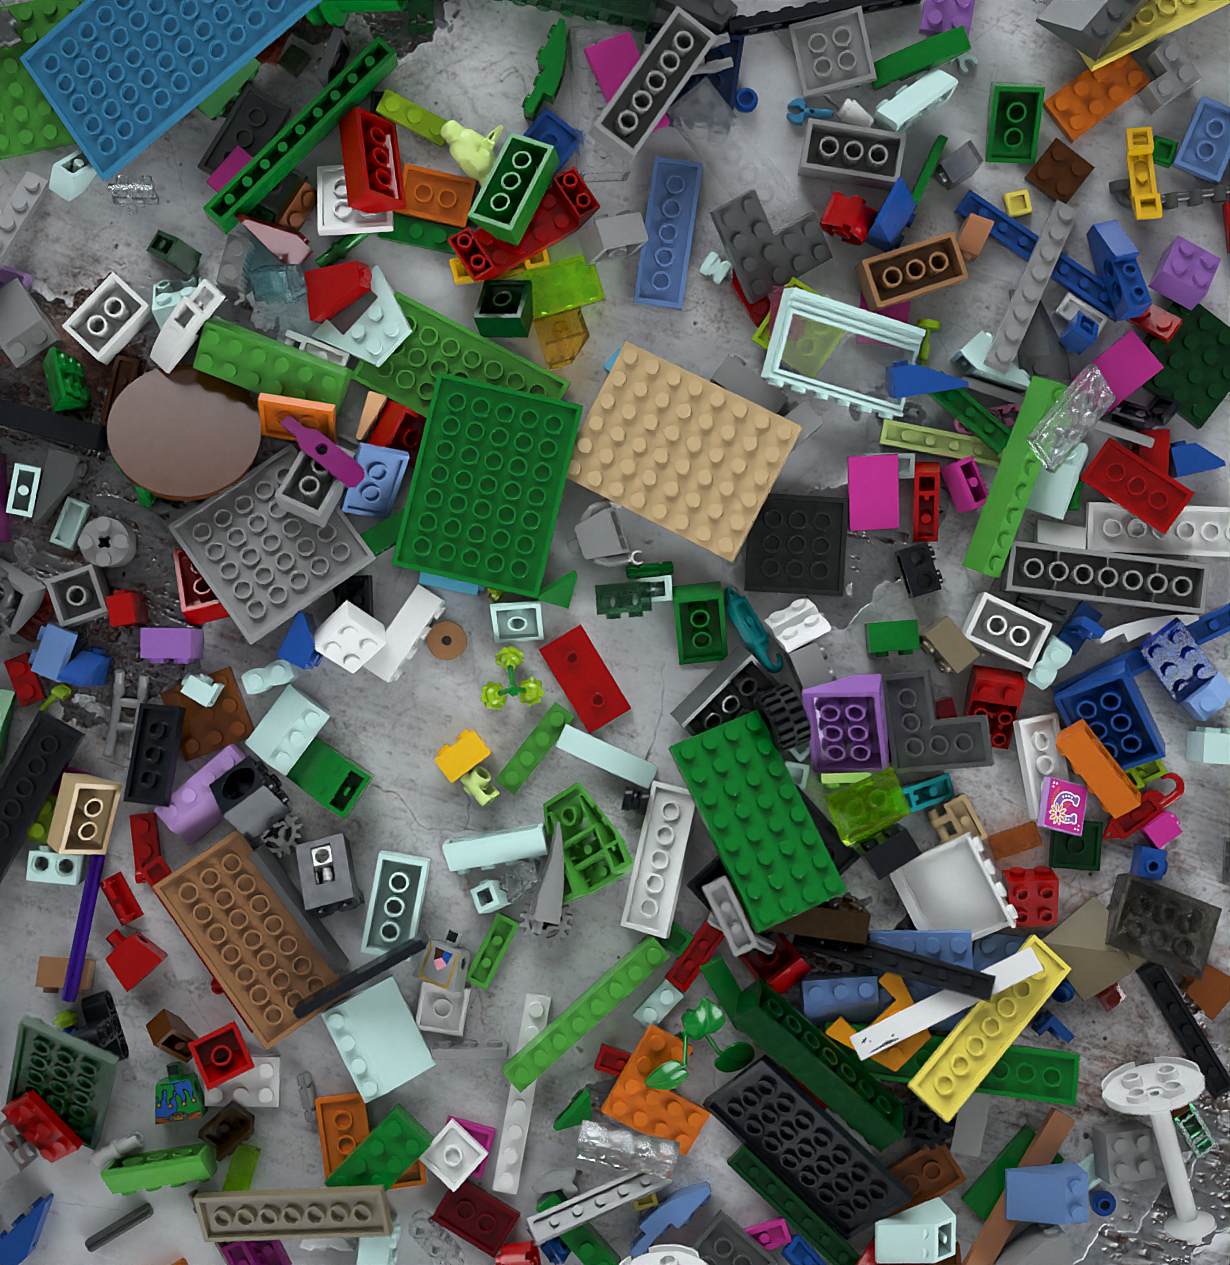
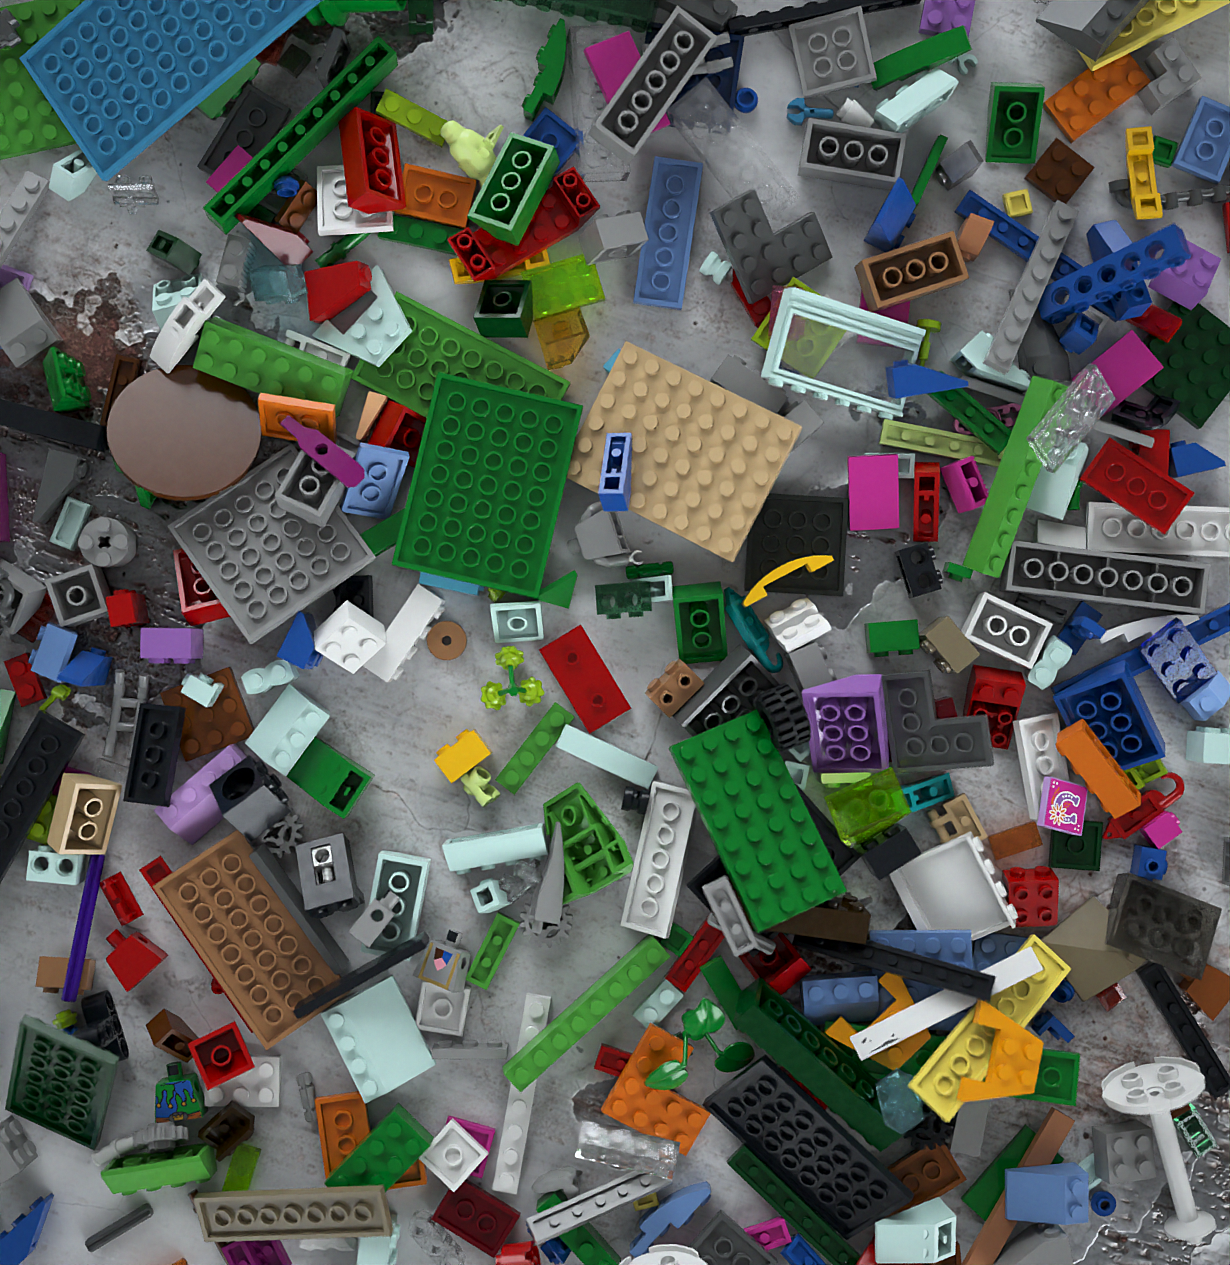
(23, 489): light aqua brick -> none
(41, 1126): red plate -> none
(109, 319): white brick -> none
(144, 840): red plate -> none
(160, 1137): none -> light grey gear
(286, 186): none -> blue plate
(366, 927): none -> light grey torso
(576, 1111): green slope -> none
(616, 472): none -> blue slope
(673, 687): none -> medium nougat brick
(811, 563): none -> yellow slope
(848, 218): red brick -> none
(898, 1103): none -> clear light blue brick
(957, 572): none -> green plate
(1012, 1060): none -> light orange wing
(1144, 250): none -> blue brick

